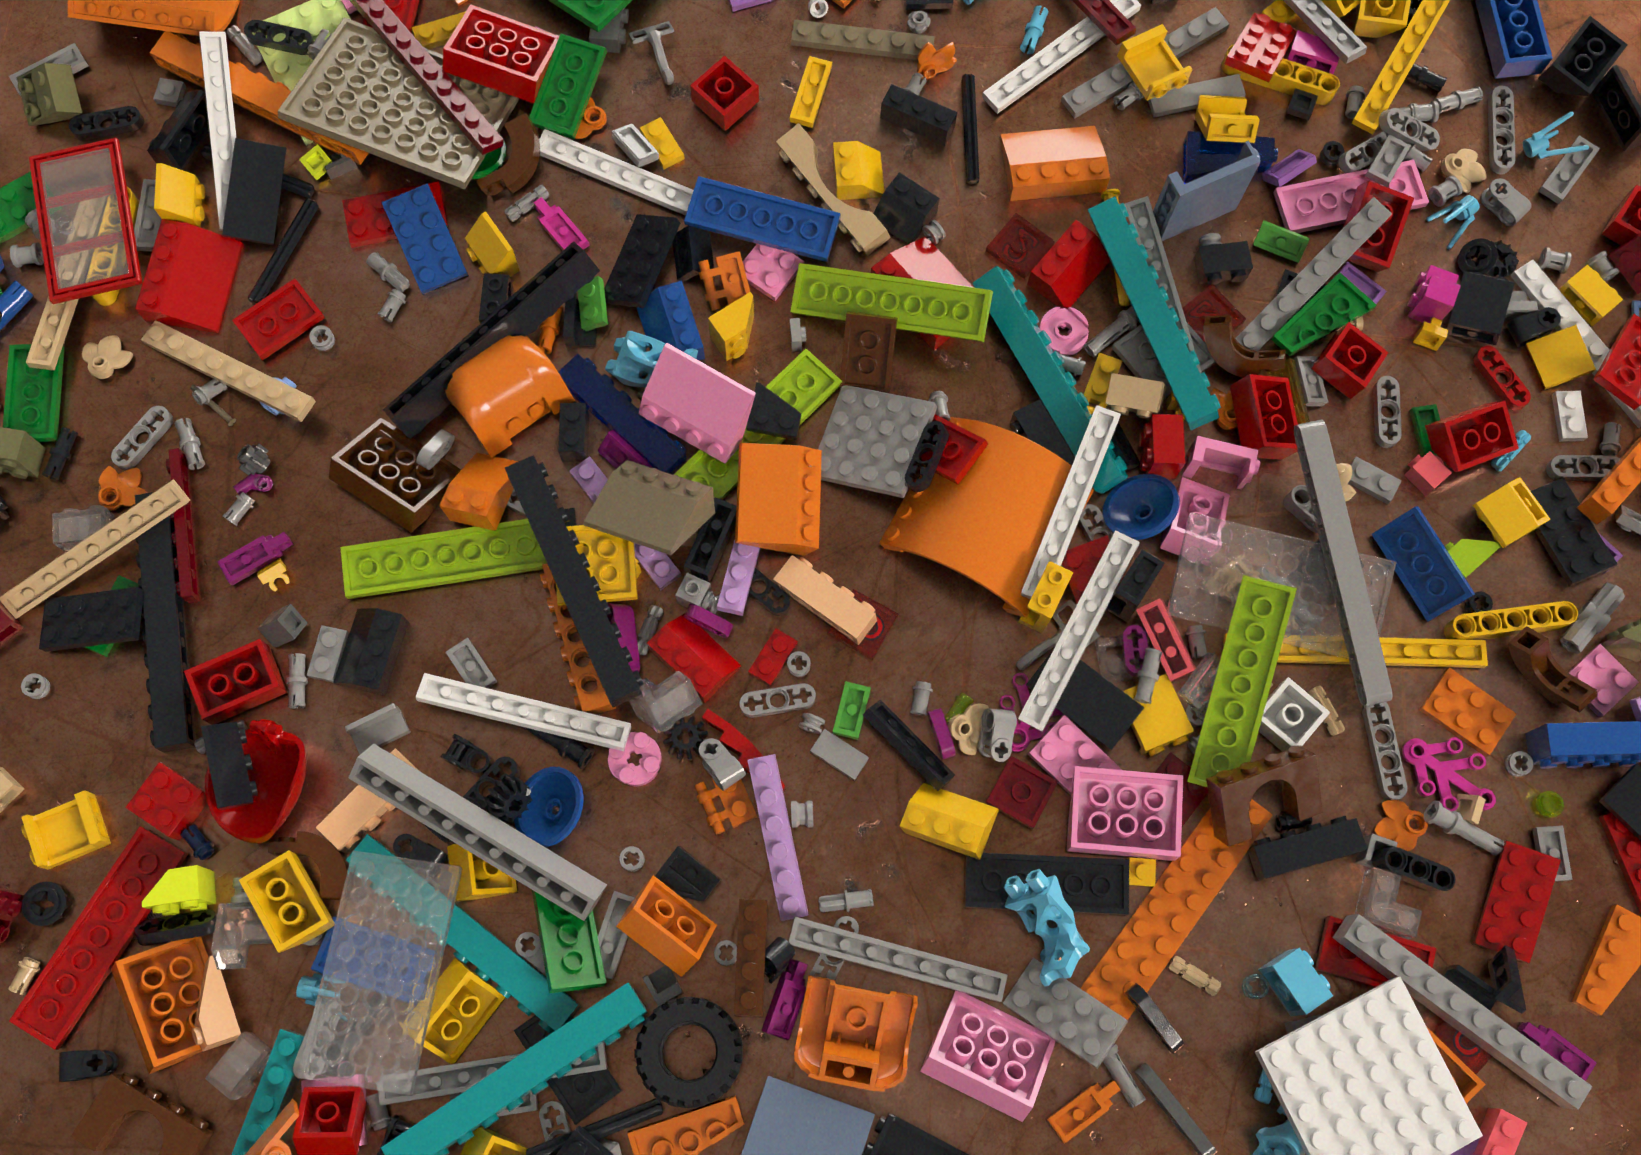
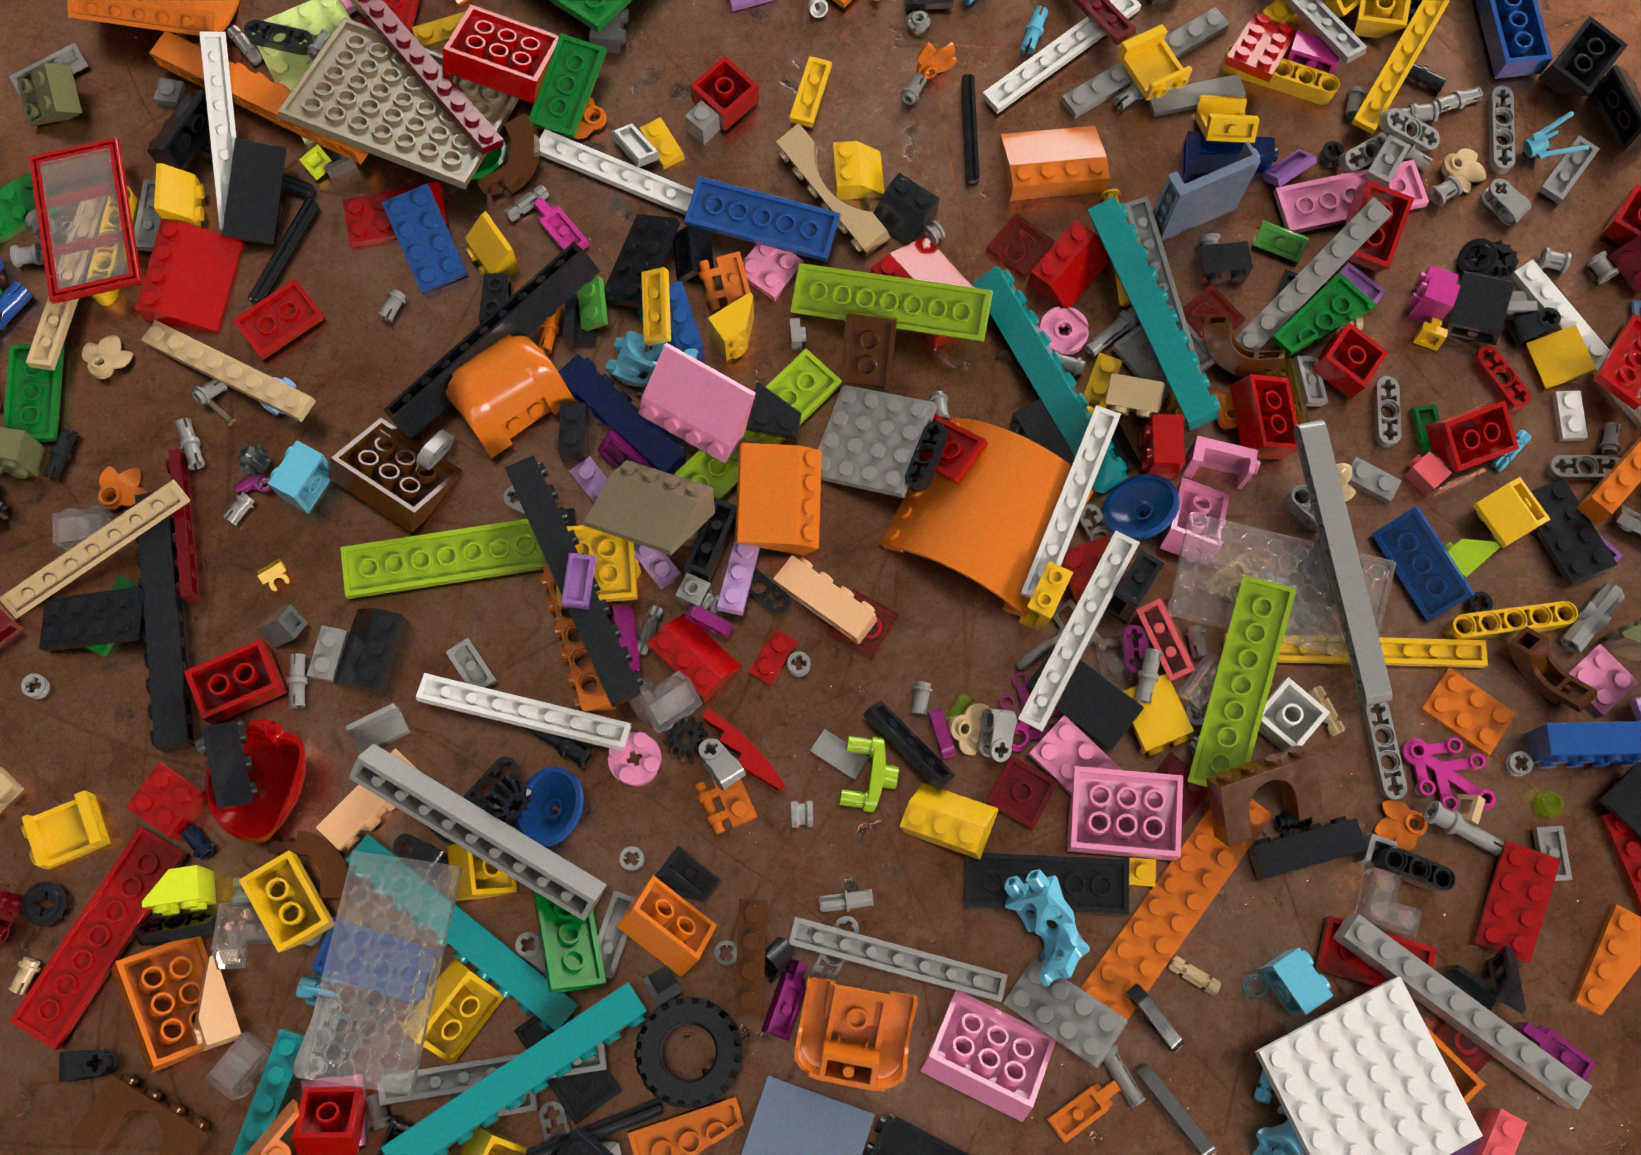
(115, 128): black beam -> none
(124, 445): light grey beam -> none
(253, 557): magenta hinge -> none
(300, 476): none -> medium azure brick
(324, 345): light grey bush -> none
(388, 271): light grey axle -> none
(465, 754): black piece -> none
(479, 492): orange slope -> none
(578, 581): none -> medium lavender tile
(654, 37): light grey piece -> none
(656, 306): none -> yellow plate
(702, 122): none -> light grey brick
(778, 837): lavender plate -> none
(798, 705): light grey beam -> none
(811, 723): light grey bush -> none
(851, 710): bright green plate -> none
(858, 39): dark tan plate -> none
(880, 774): none -> lime connector
(918, 114): black brick -> none
(1301, 104): black plate -> none
(1462, 210): medium azure plant -> none
(1590, 295): yellow brick -> none

